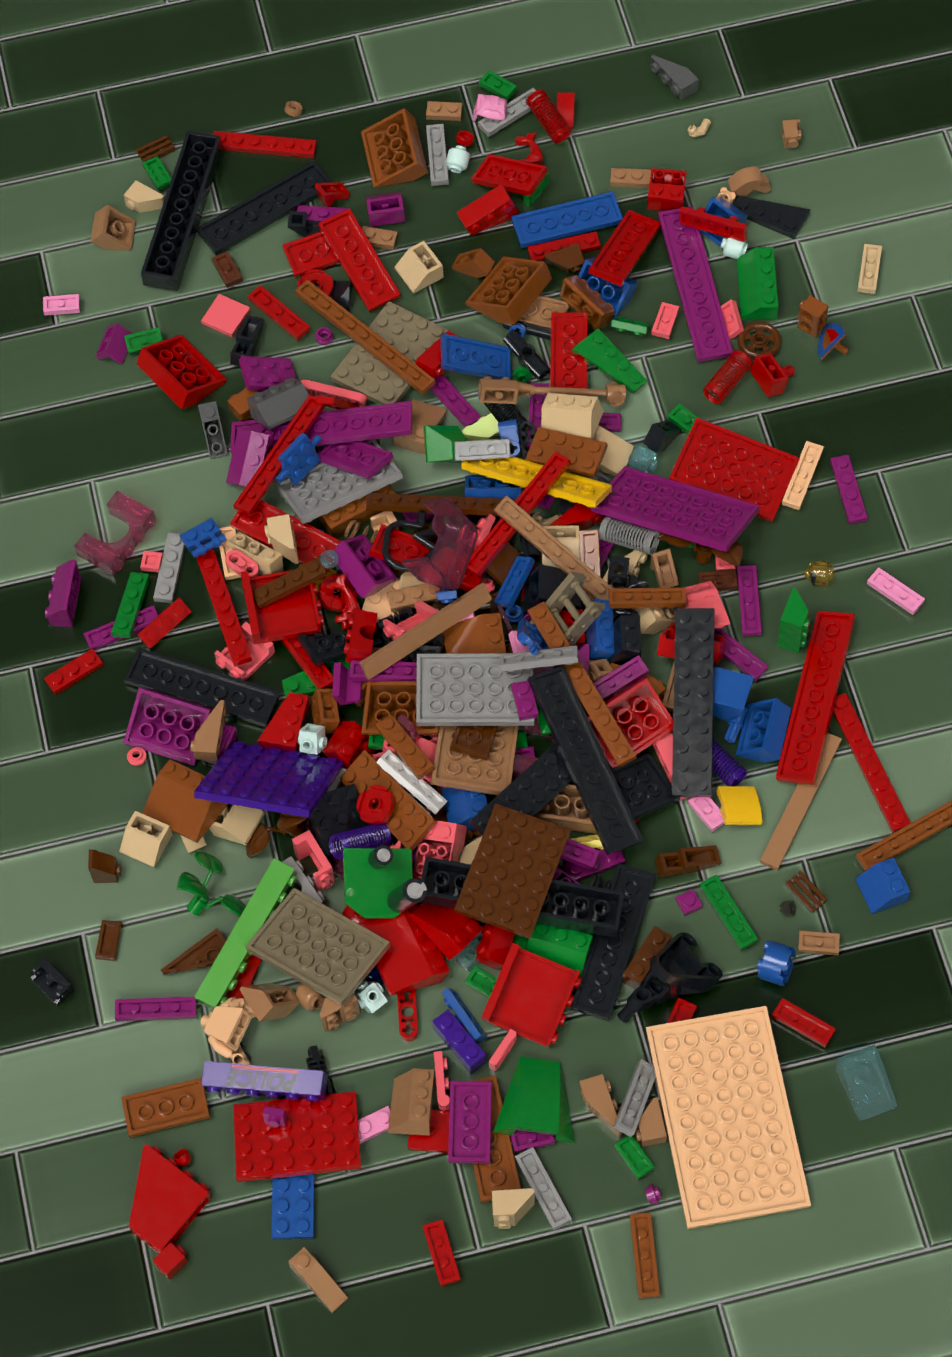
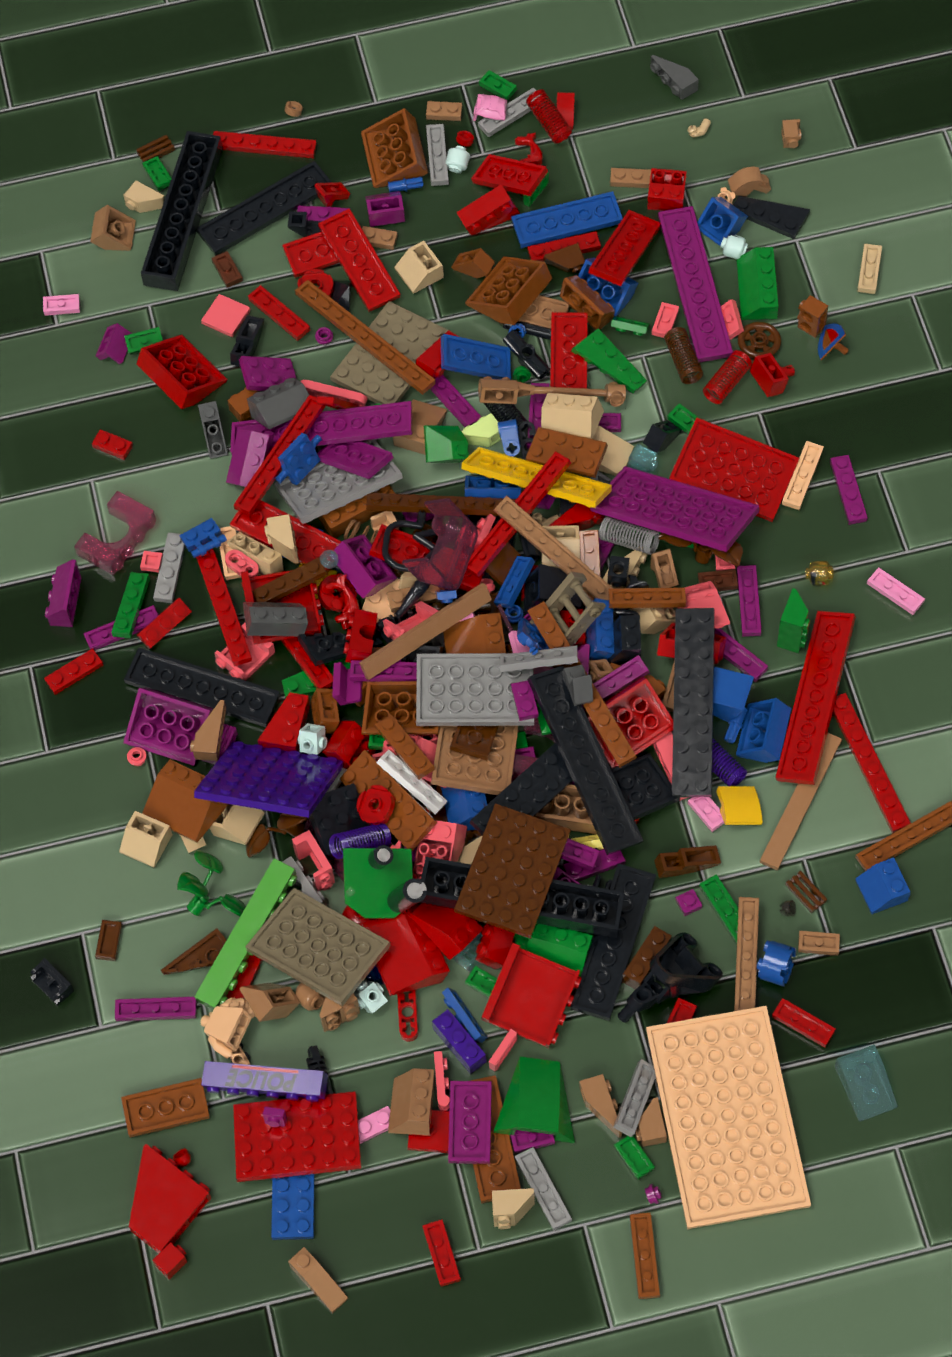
(103, 867): reddish brown slope -> none
(112, 444): none -> red plate
(275, 619): none -> dark grey slope
(405, 184): none -> blue axle
(408, 726): clear pink tile -> none
(412, 596): none -> black piece
(481, 449): light grey tile -> none
(579, 685): none -> dark grey slope
(695, 378): none -> reddish brown piece
(713, 224): red hinge -> none
(746, 953): none -> medium nougat tile

